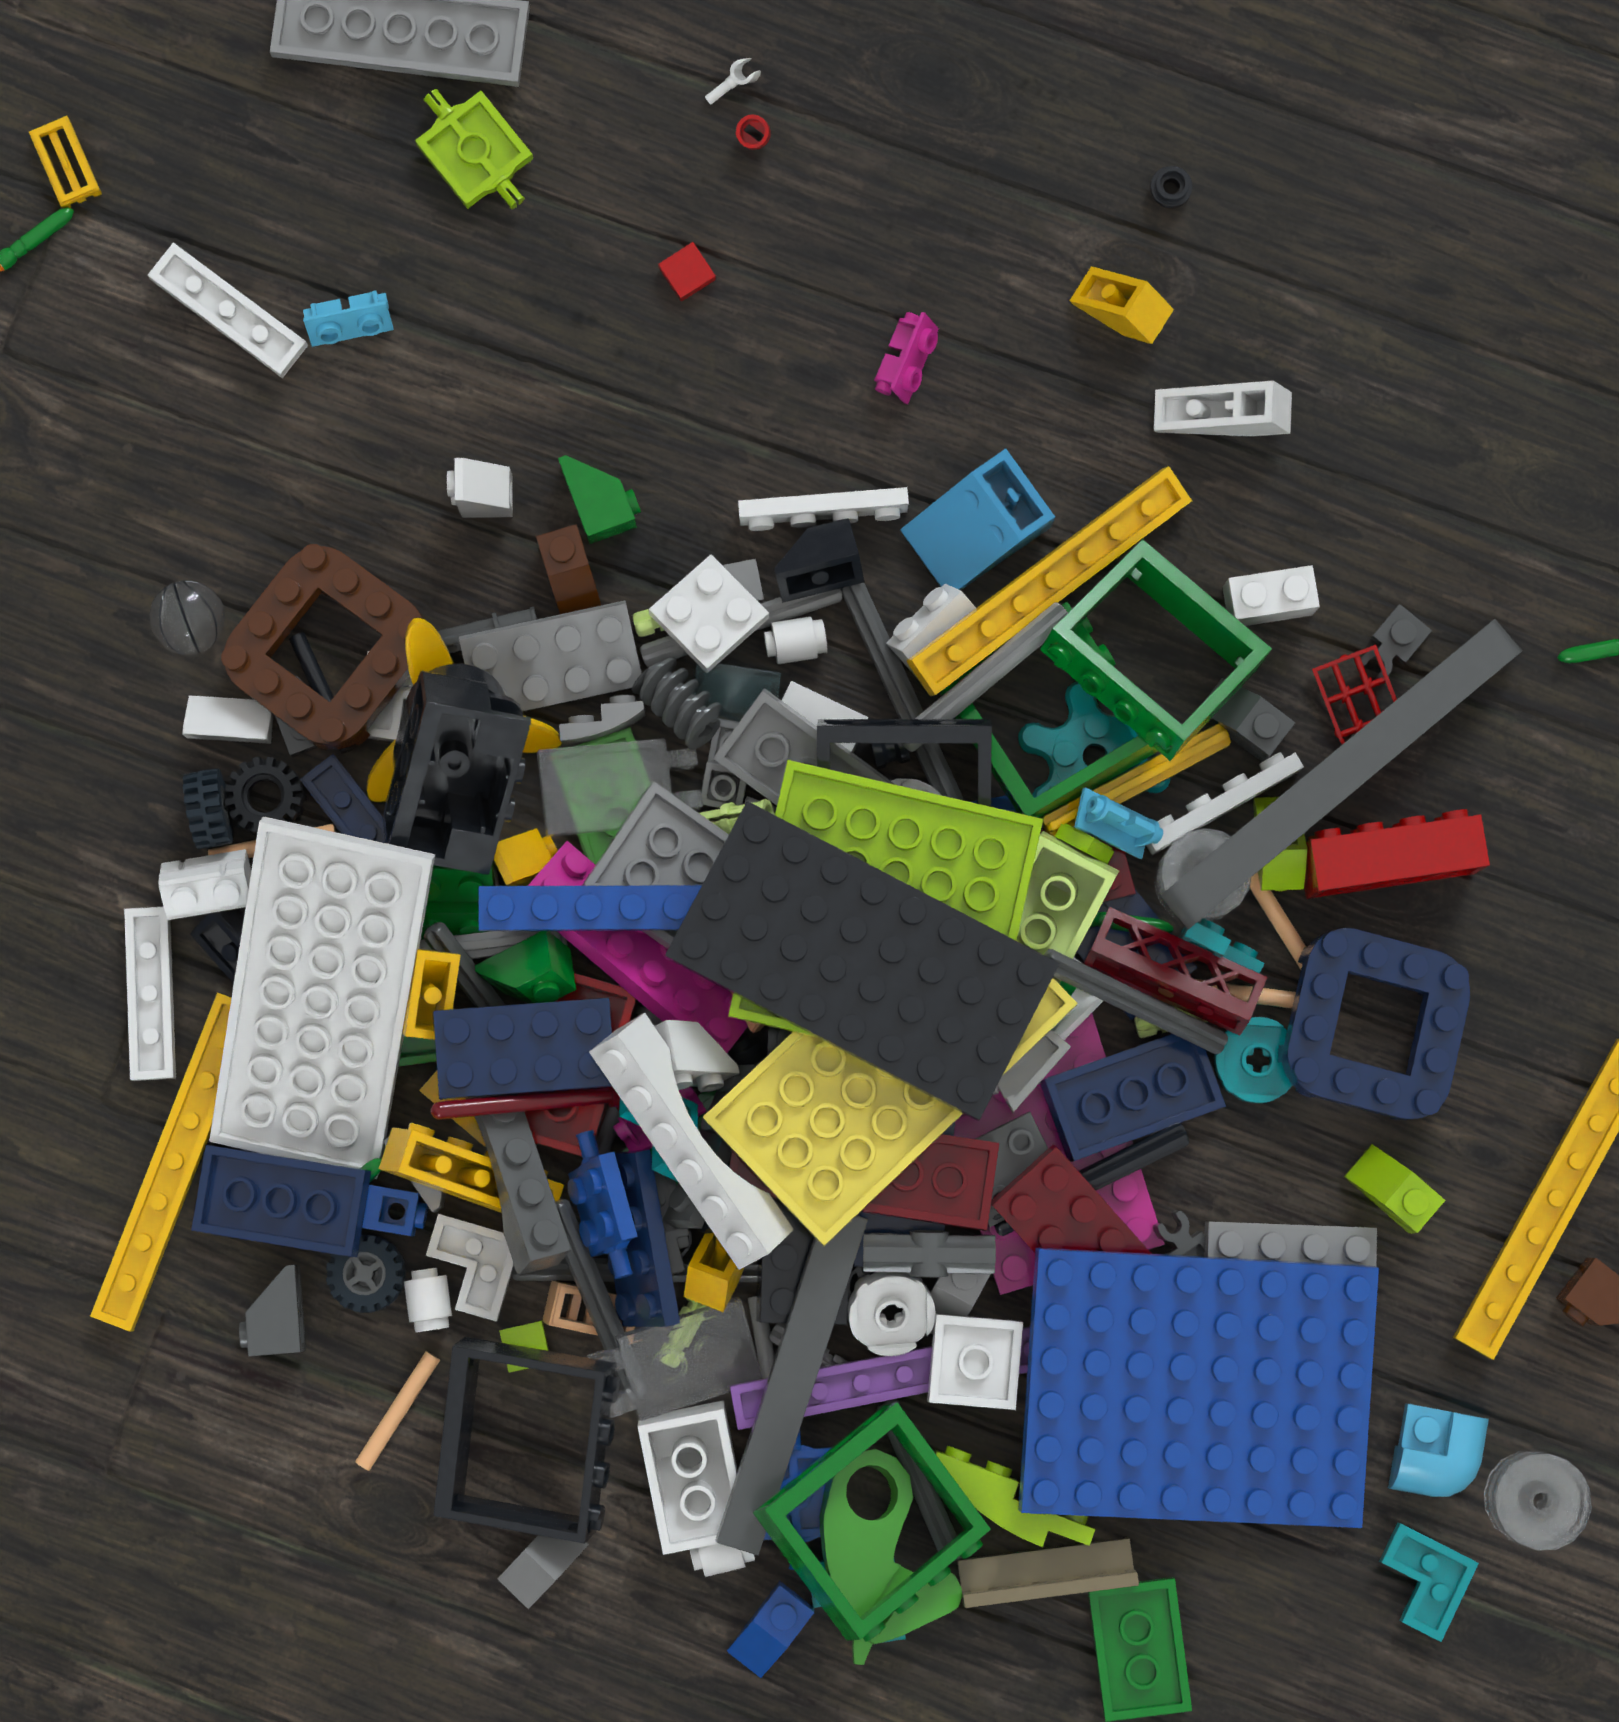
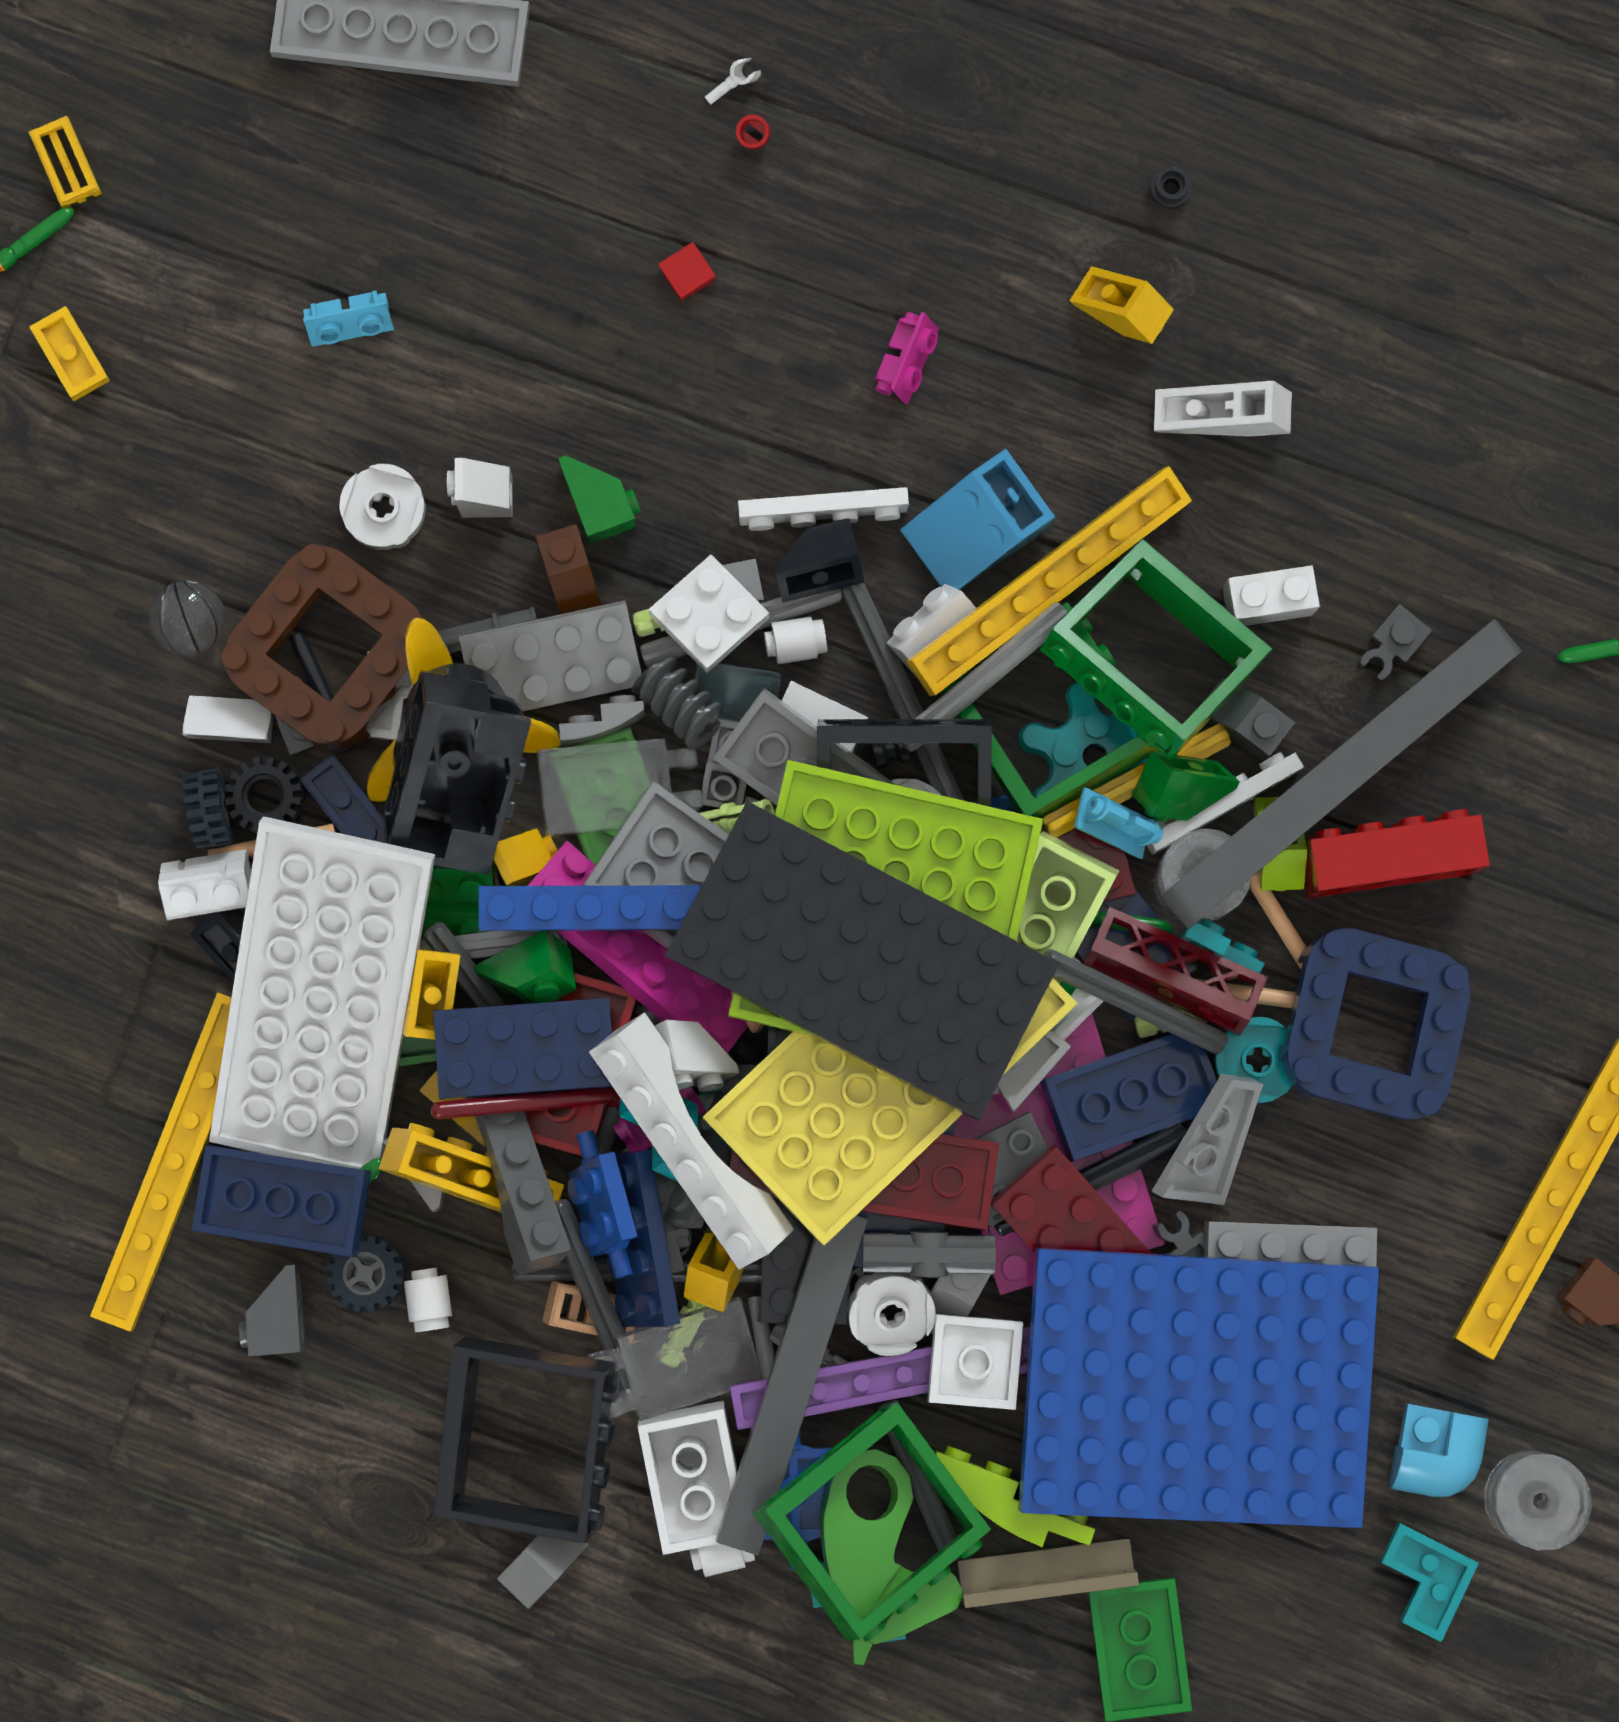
(69, 353): none -> yellow plate
(150, 994): white plate -> none
(227, 310): white plate -> none
(378, 1207): blue brick -> none
(394, 528): none -> white plate
(397, 1410): light nougat bar -> none
(474, 149): lime plate -> none
(486, 1259): white plate -> none
(527, 1335): lime tile -> none
(771, 1629): blue slope -> none
(1084, 843): lime tile -> none
(1181, 786): none -> green slope
(1213, 1144): none -> light grey wing
(1346, 692): red window -> none
(1394, 1189): lime slope -> none

